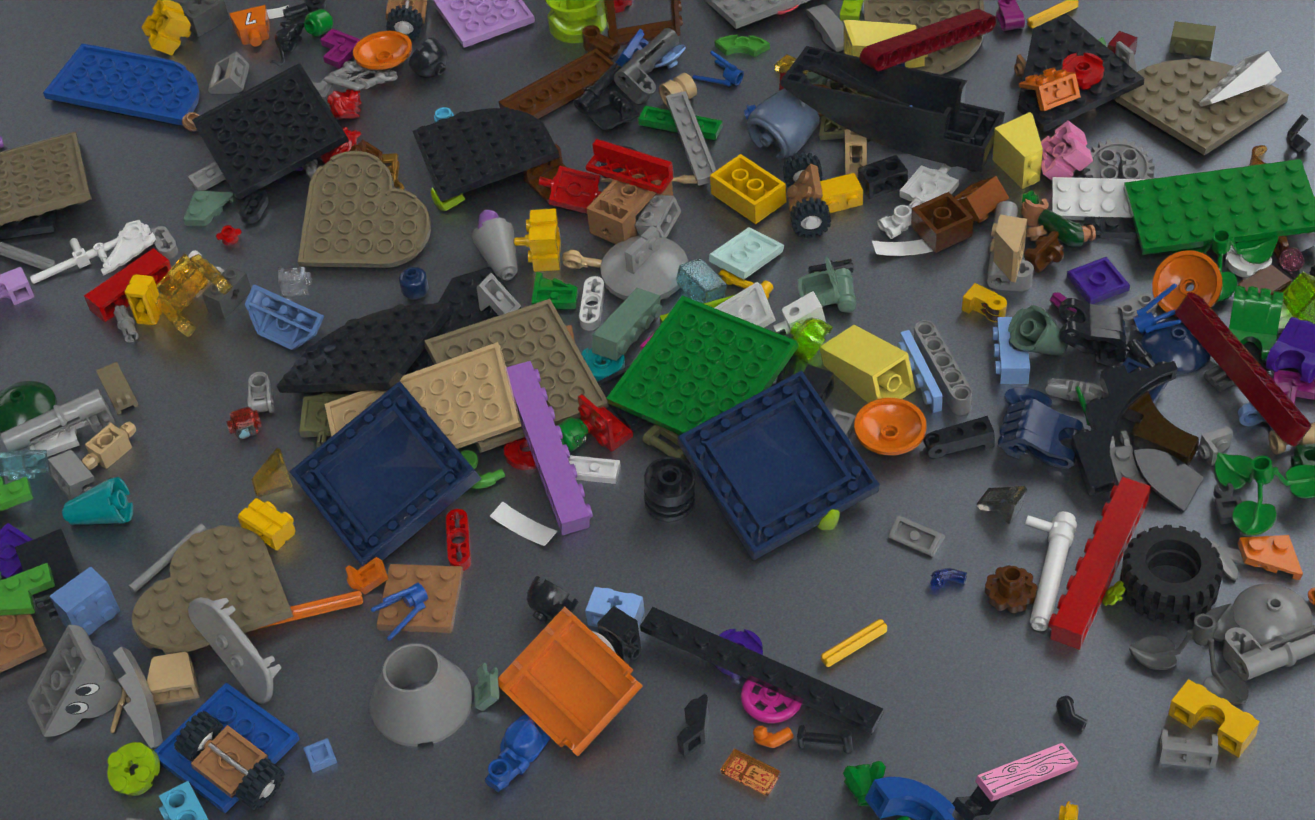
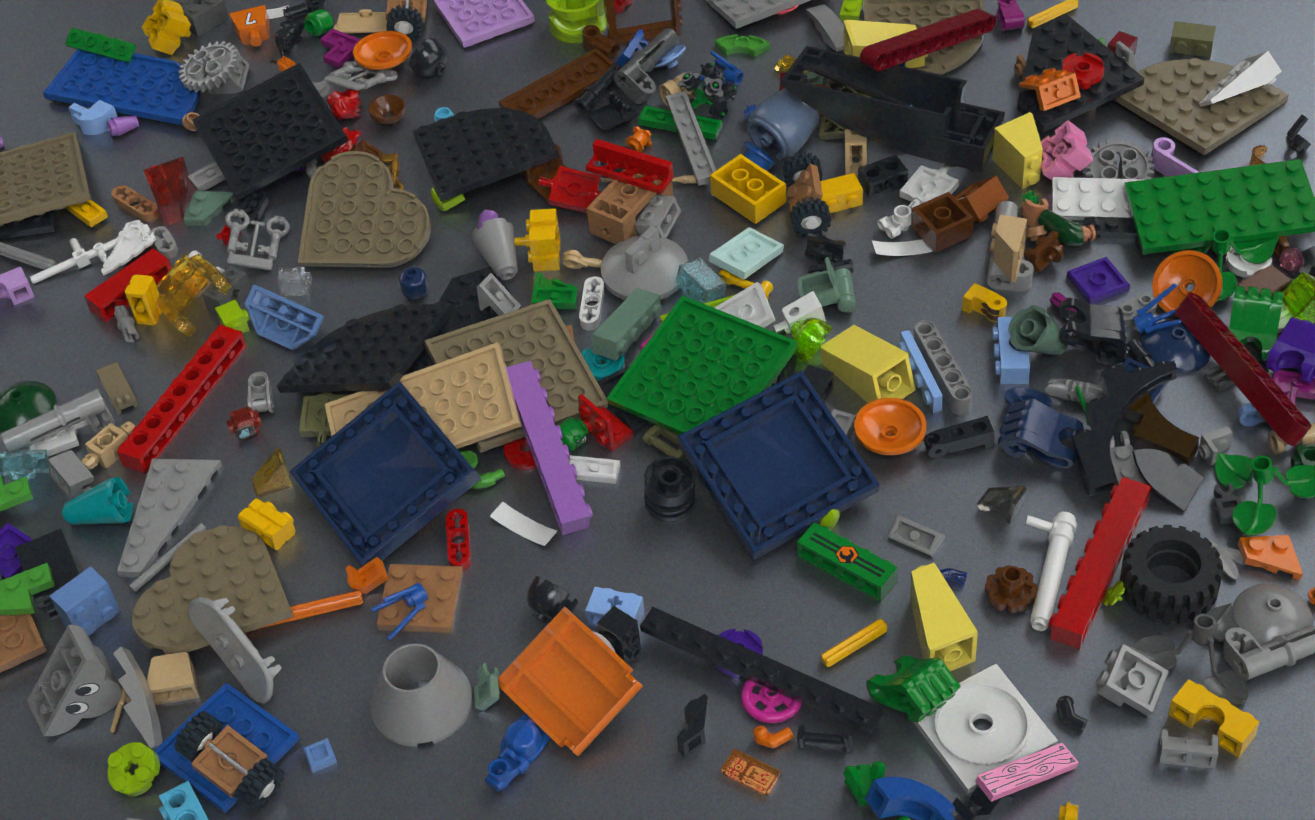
(88, 212): none -> yellow plate
(92, 120): none -> light blue brick
(100, 45): none -> green bracket
(118, 195): none -> medium nougat beam
(120, 125): none -> medium lavender cone
(163, 504): none -> light grey wing
(169, 189): none -> clear red wedge
(181, 399): none -> red brick
(210, 66): none -> light grey gear
(233, 317): none -> lime brick
(234, 244): none -> light grey piece
(285, 63): none -> orange plate
(361, 22): none -> tan door
(387, 105): none -> reddish brown piece
(639, 139): none -> orange brick
(711, 88): none -> black plant
(758, 156): none -> blue piece
(821, 247): none -> black hips
(847, 562): none -> green brick
(915, 688): none -> green piece
(940, 619): none -> light yellow slope
(970, 751): none -> white piece
(1131, 680): none -> light grey plate
(1164, 161): none -> lavender door

